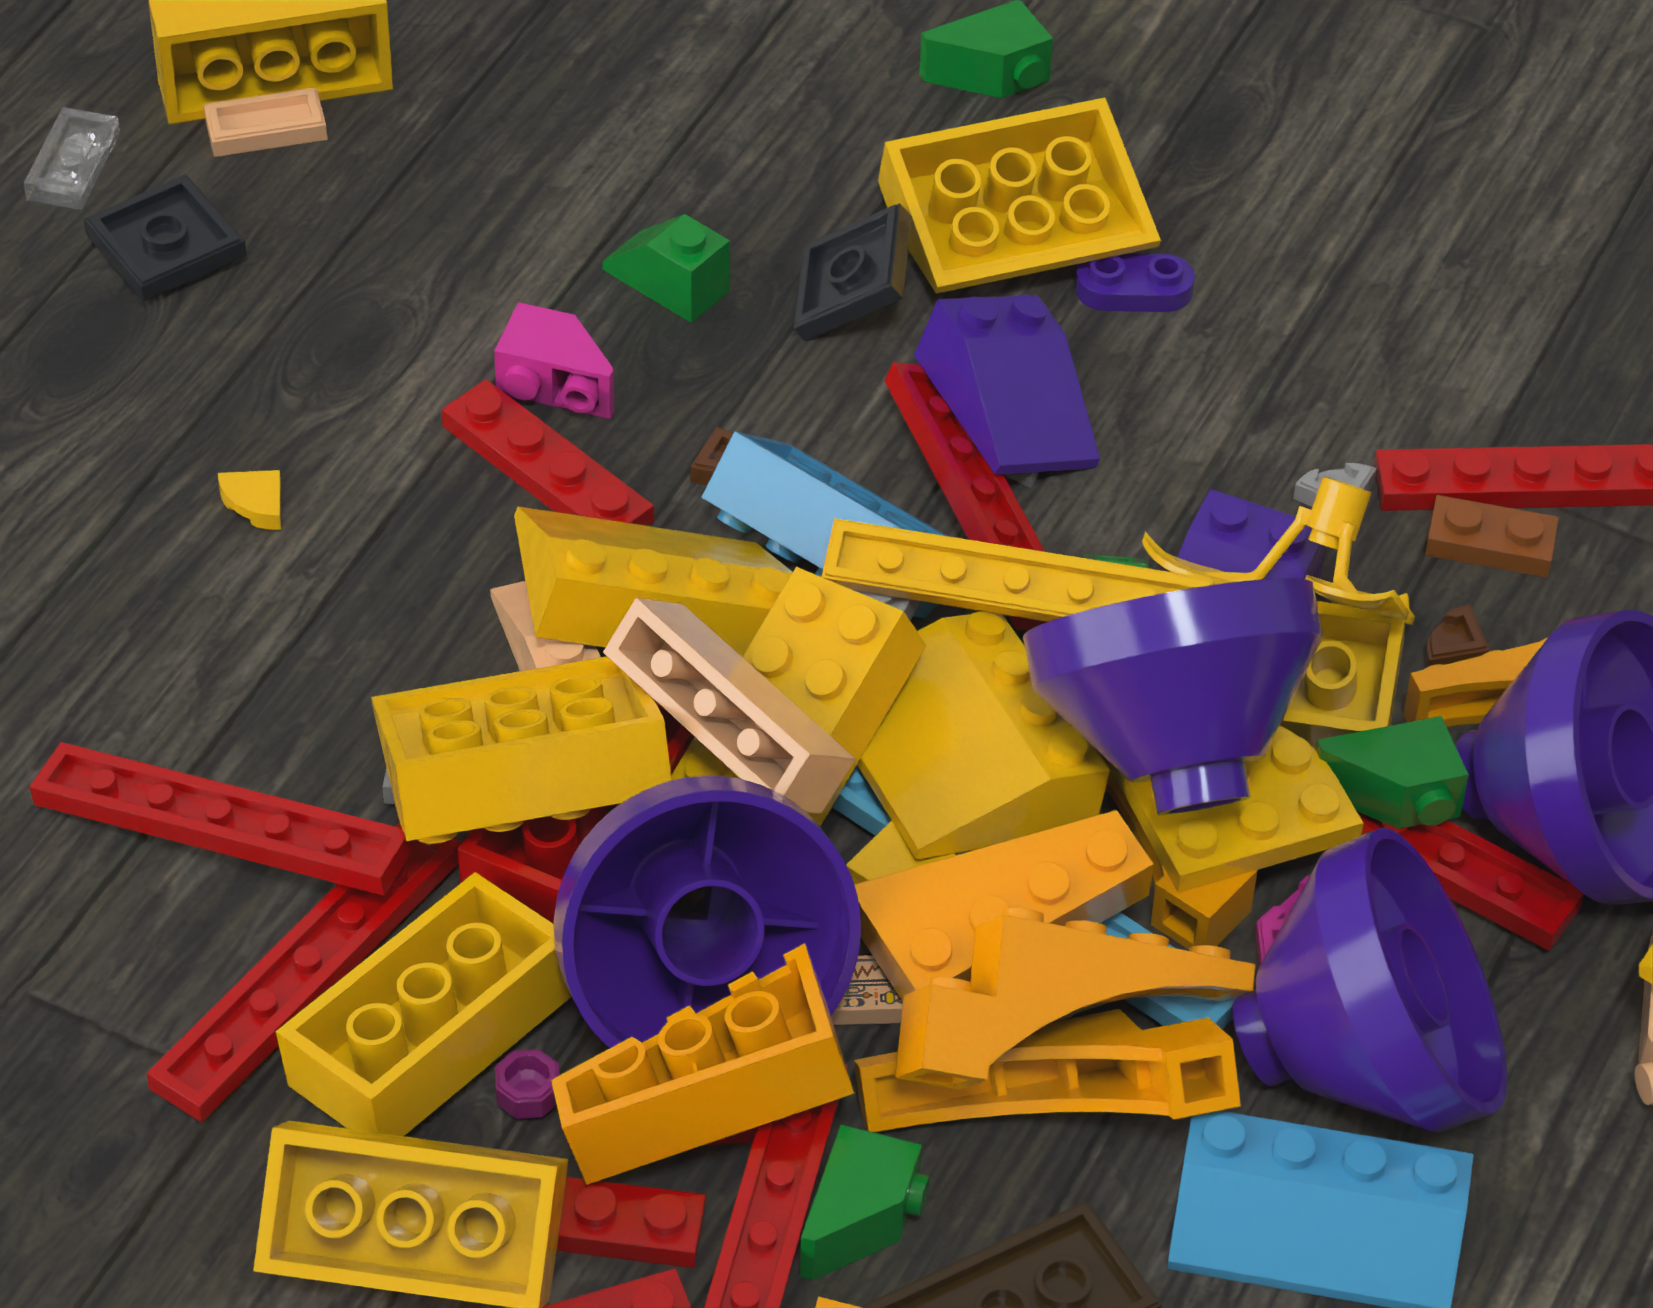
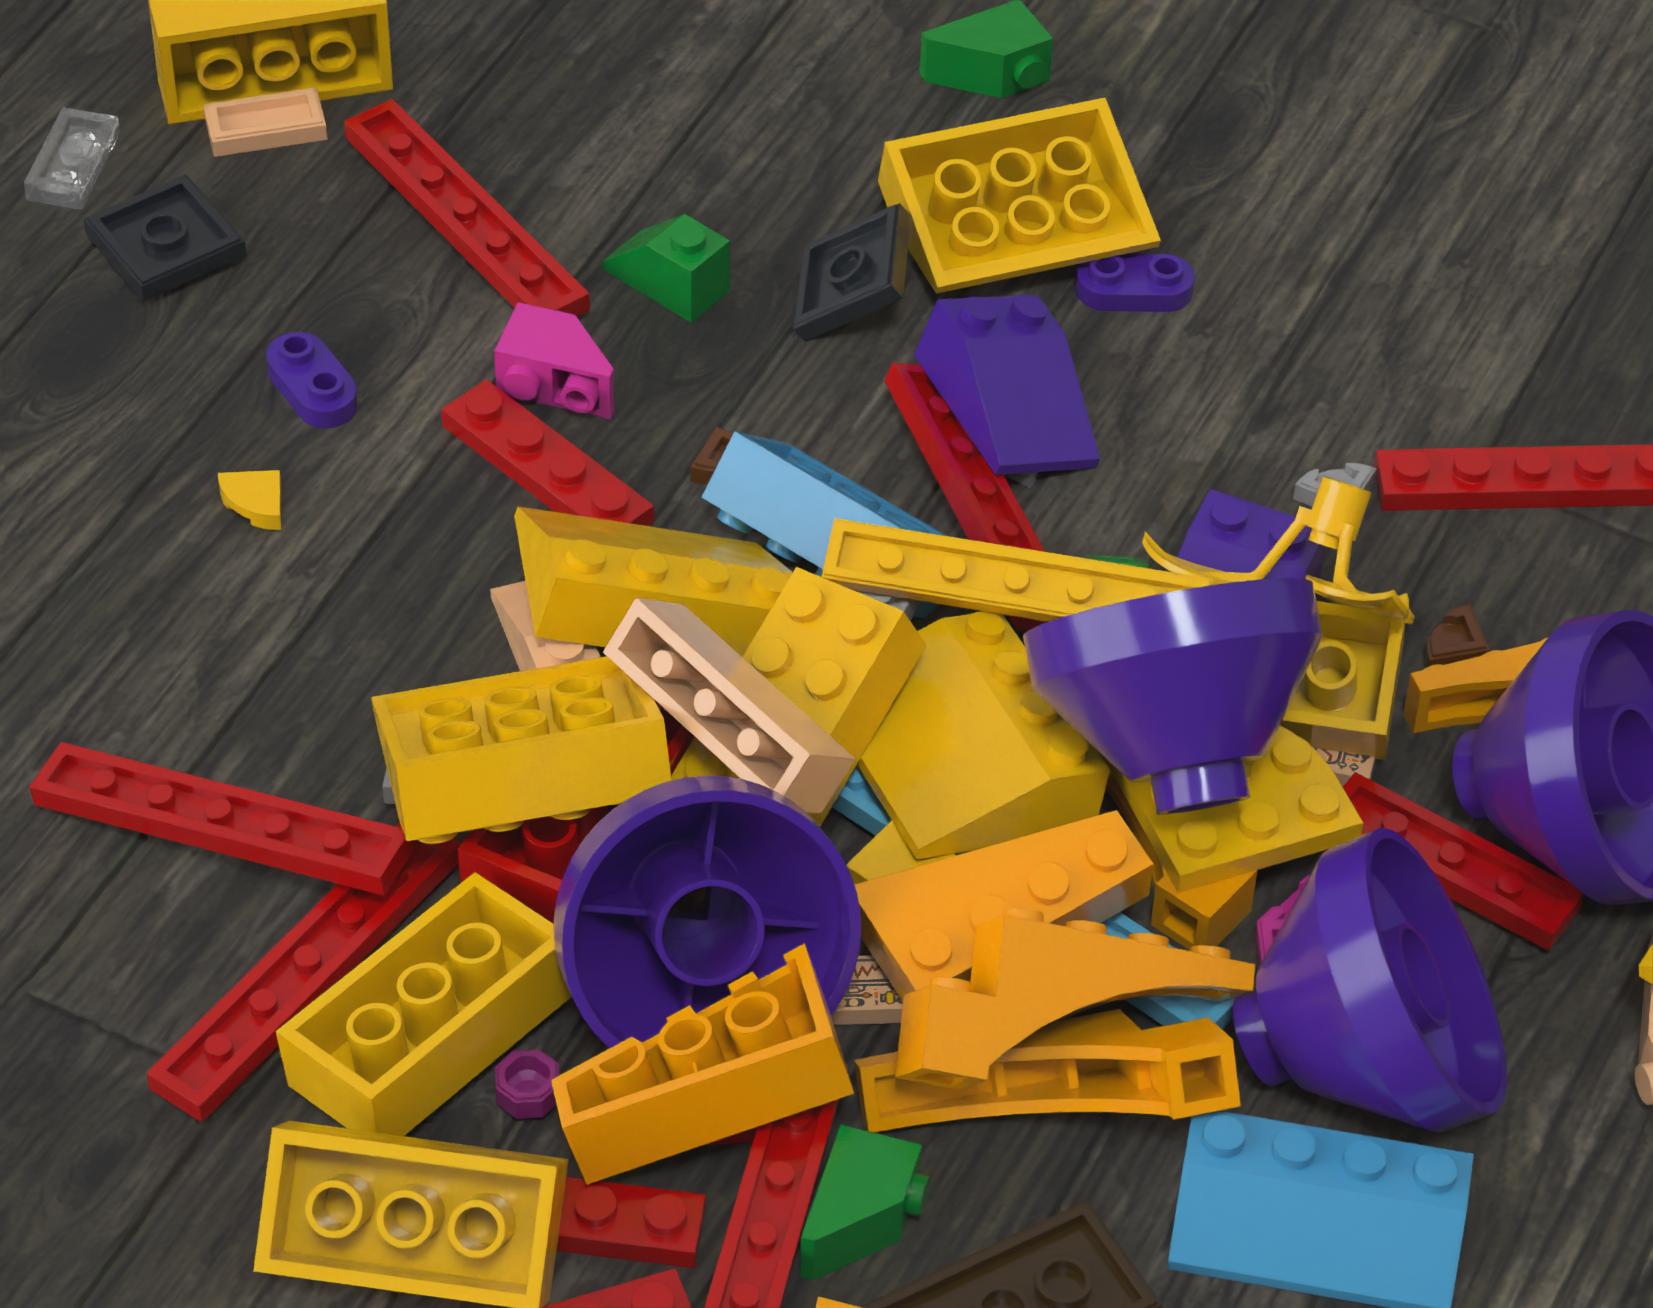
(312, 380): none -> dark purple plate
(463, 211): none -> red plate
(1400, 772): green slope -> none
(1492, 536): dark orange plate -> none

